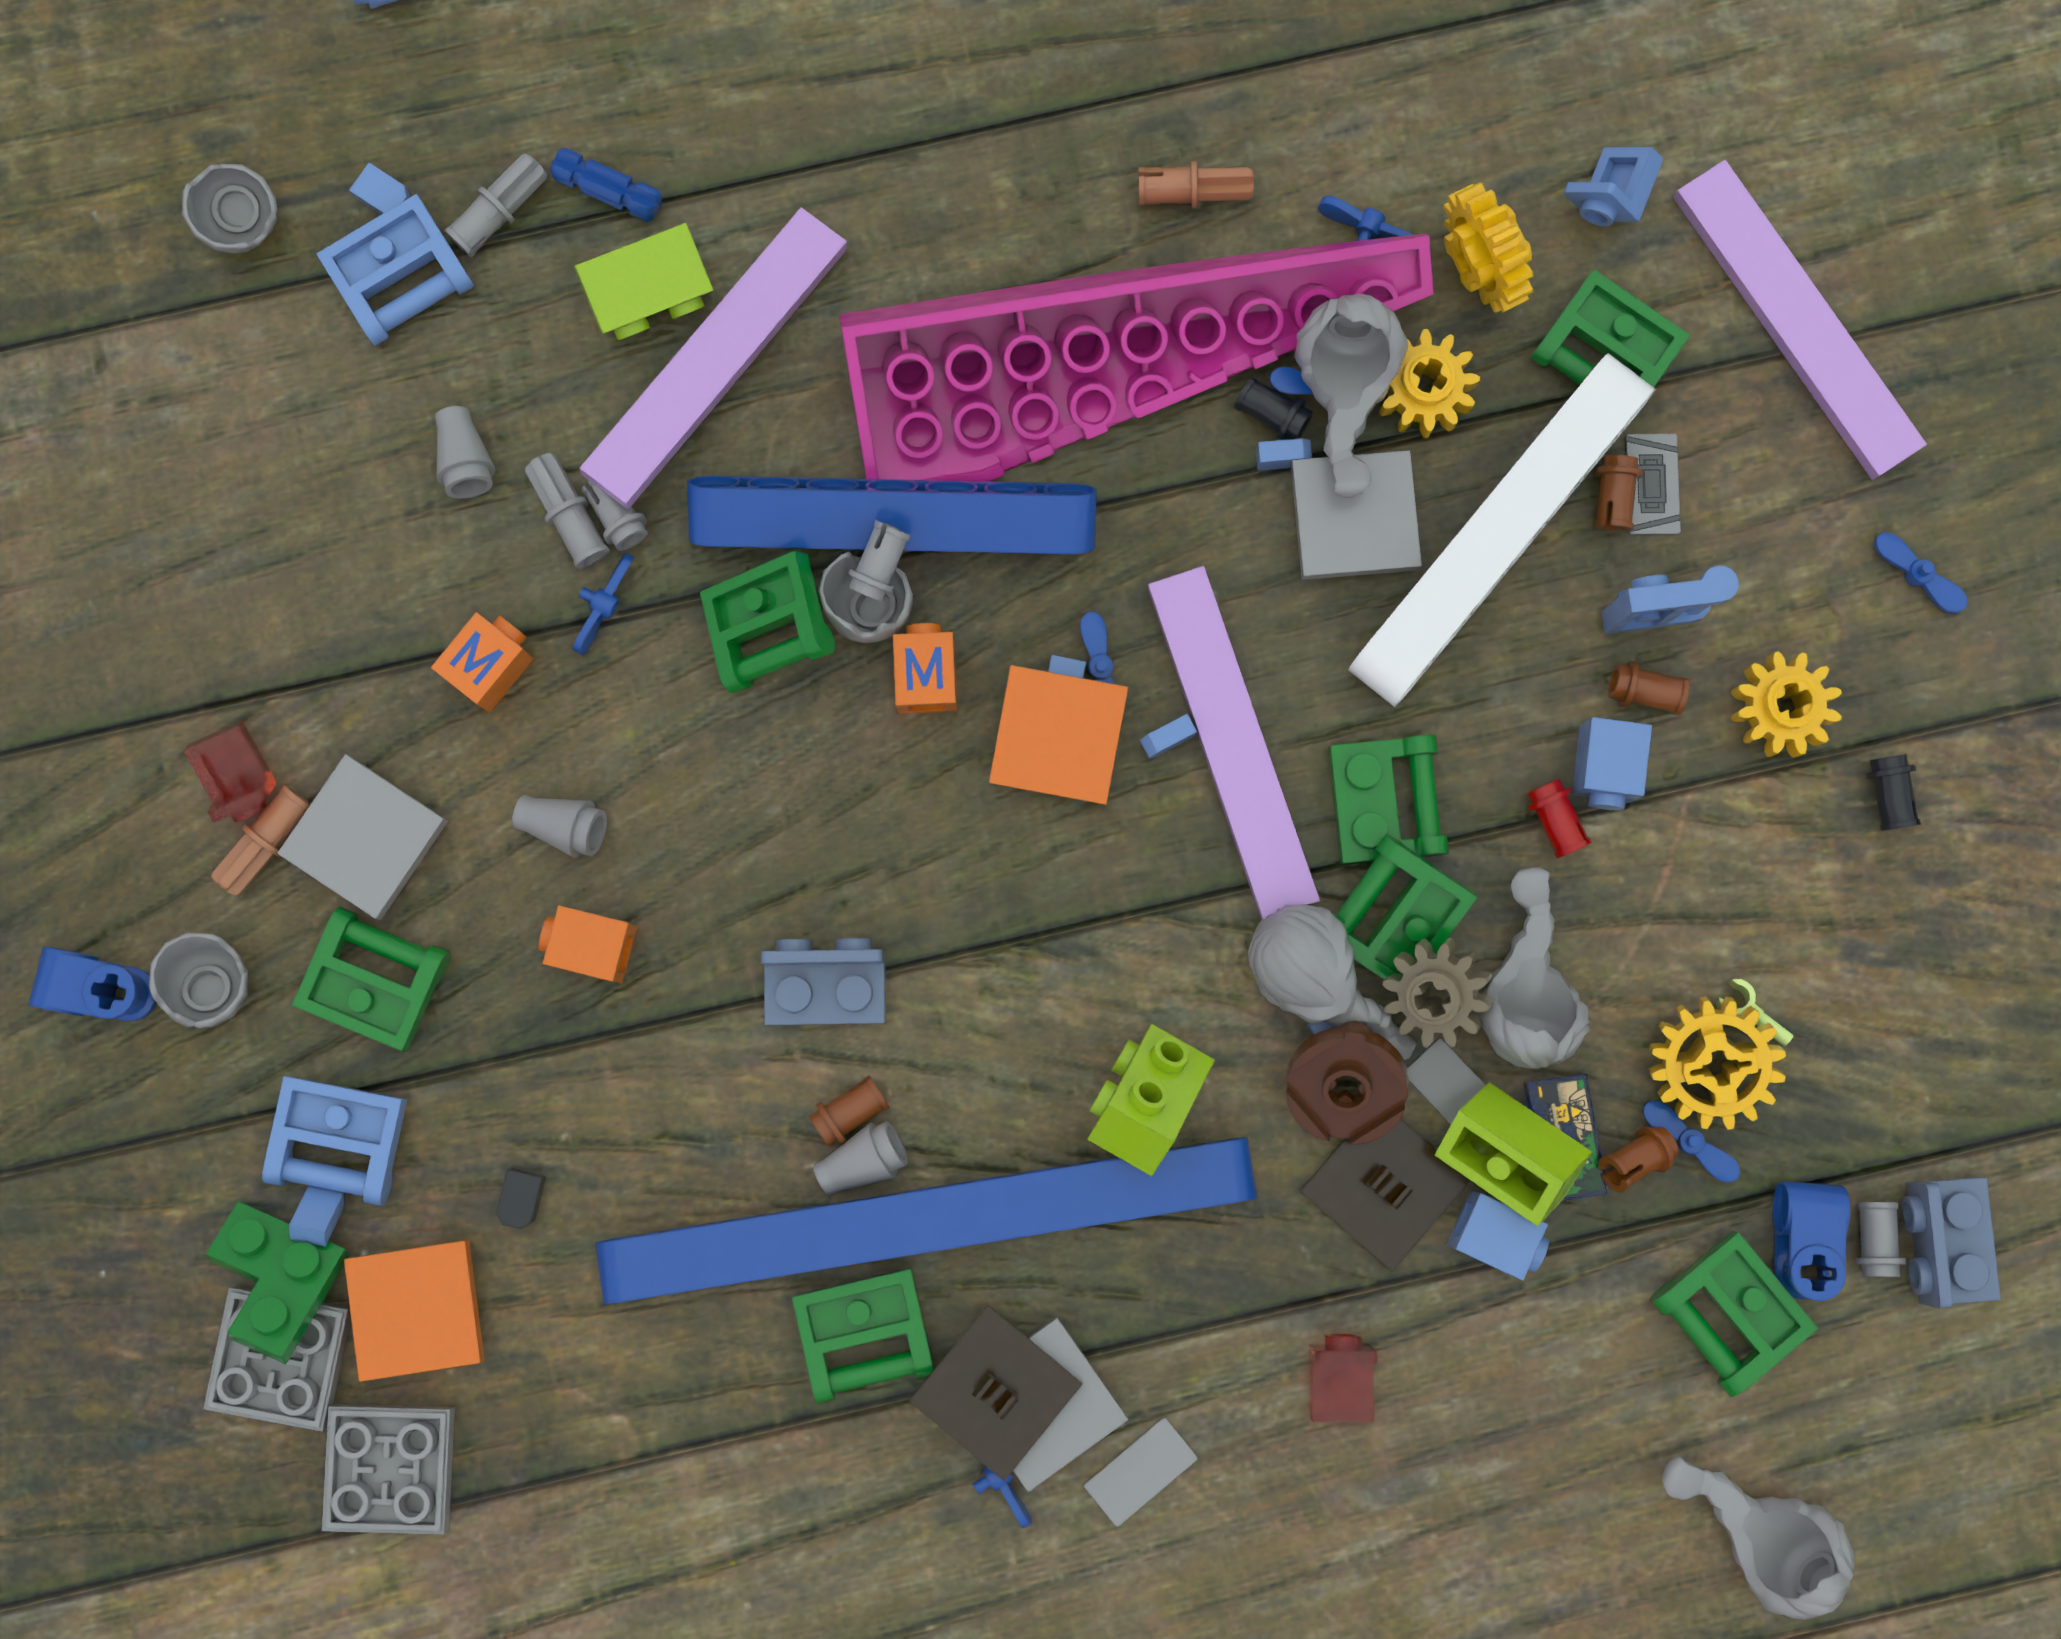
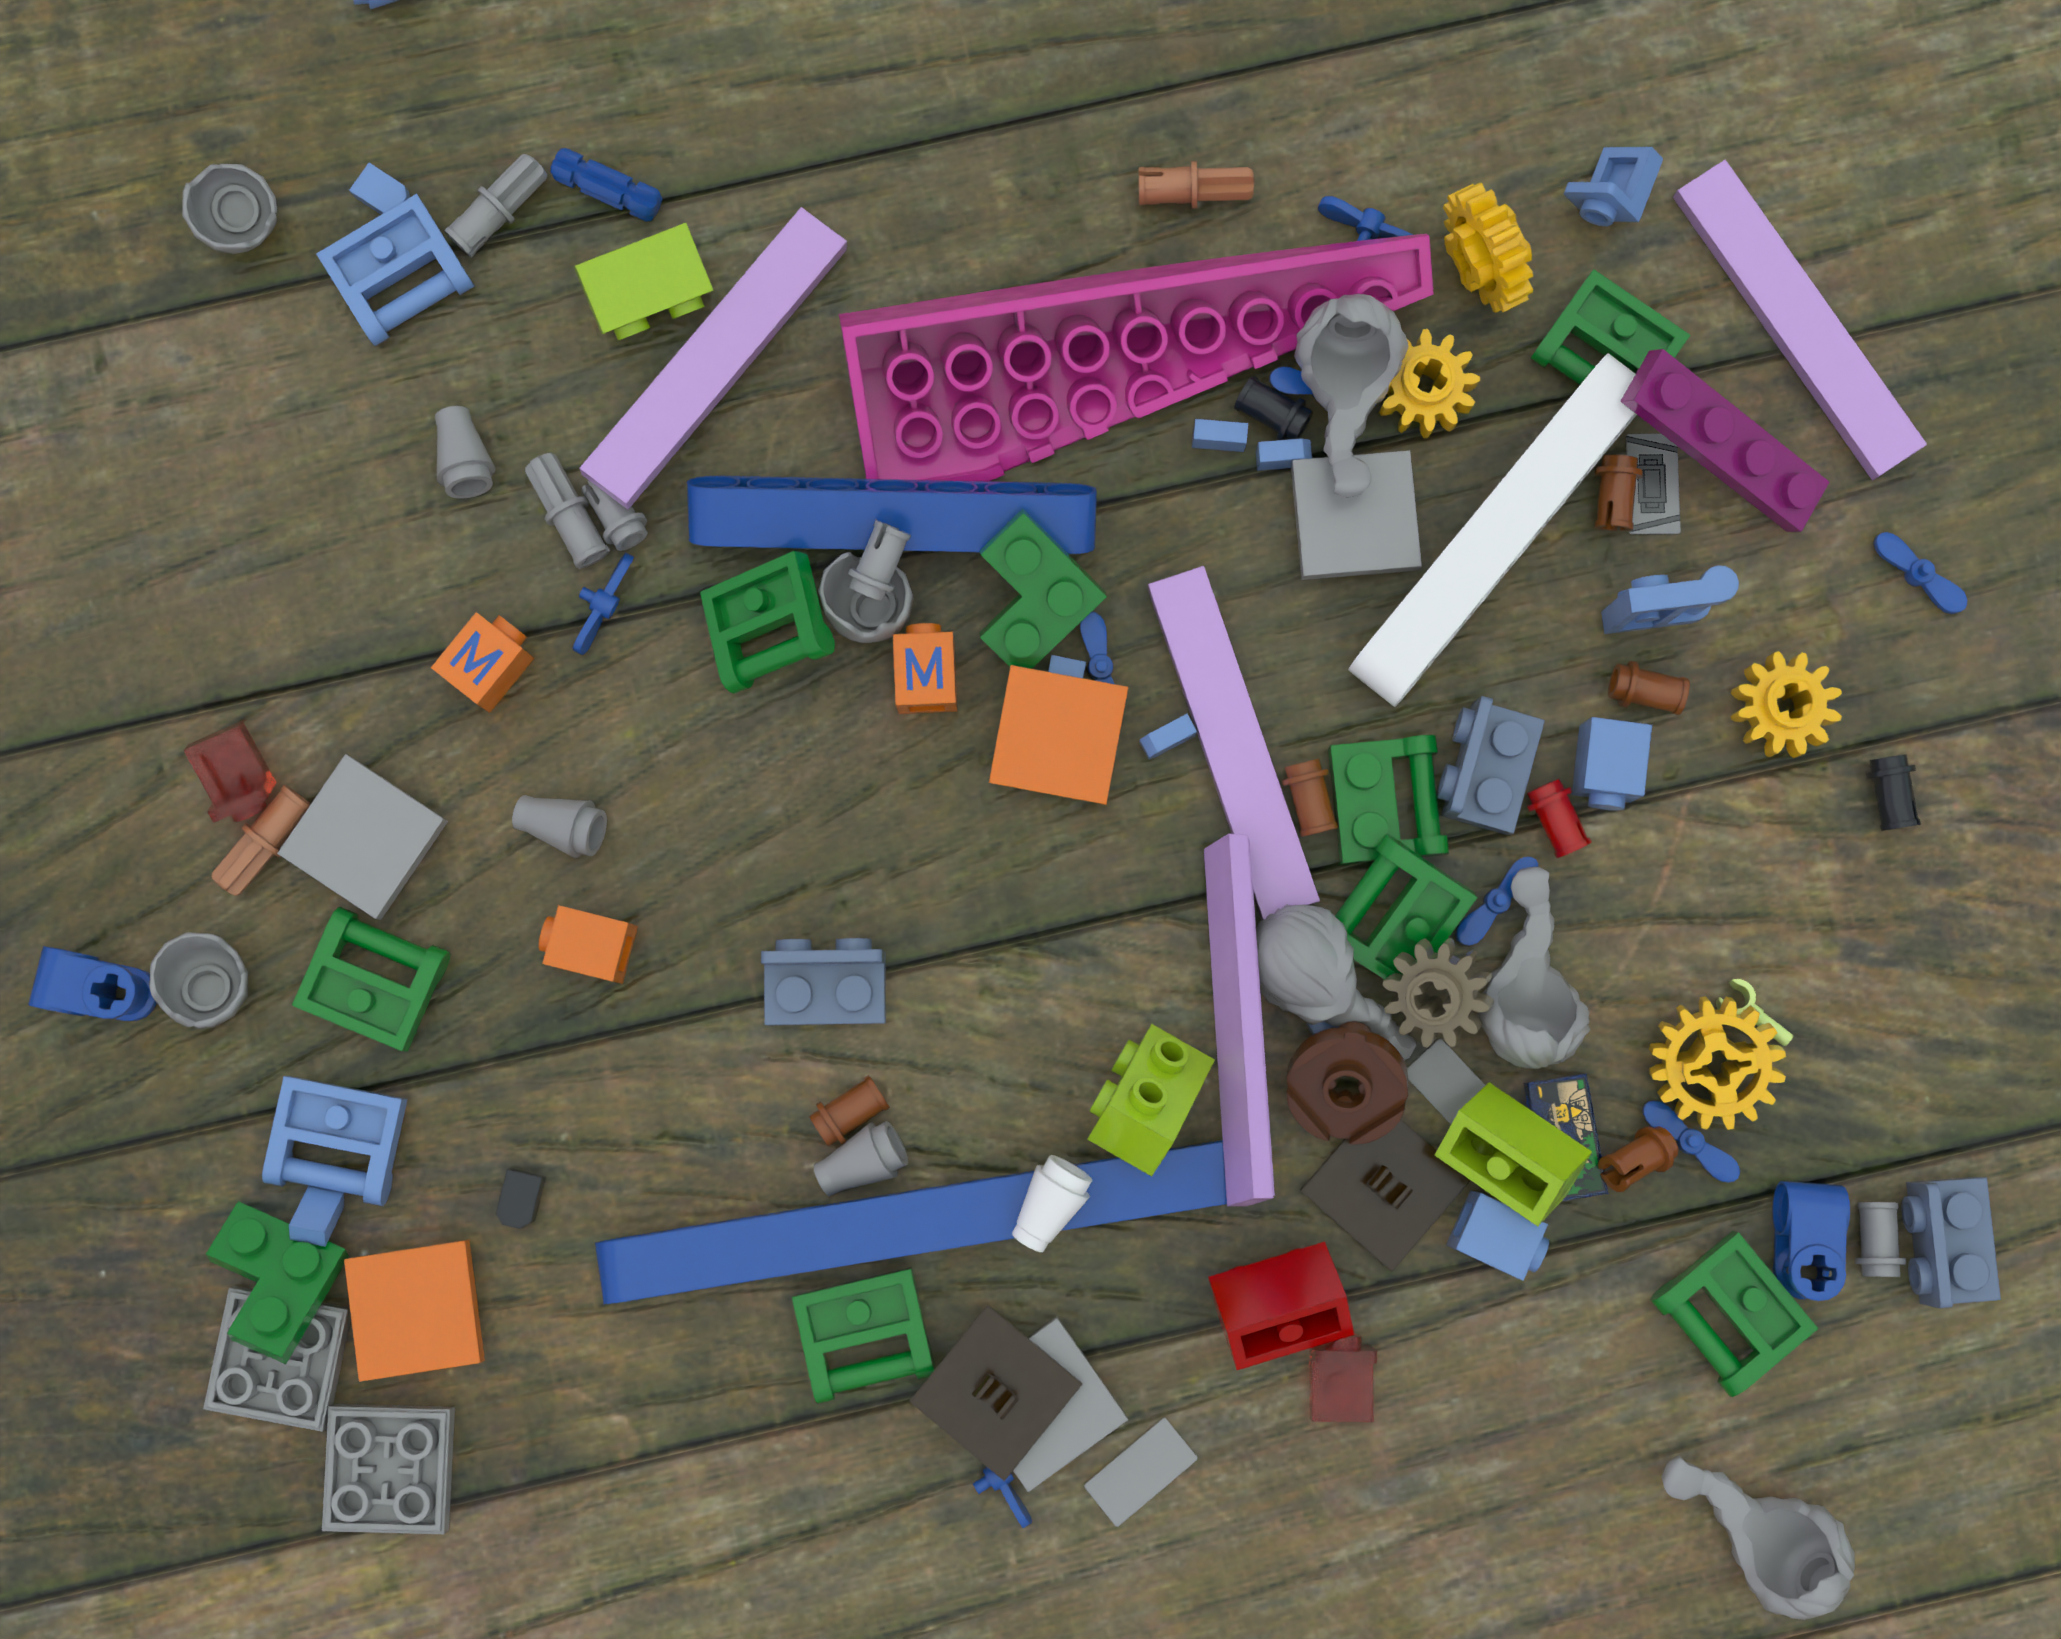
(1051, 591): none -> green plate
(1051, 1202): none -> white cone
(1219, 435): none -> medium blue piece
(1238, 1022): none -> lavender tile
(1281, 1305): none -> red brick
(1310, 797): none -> dark orange pin
(1490, 767): none -> sand blue bracket
(1495, 902): none -> blue piece
(1724, 440): none -> magenta plate

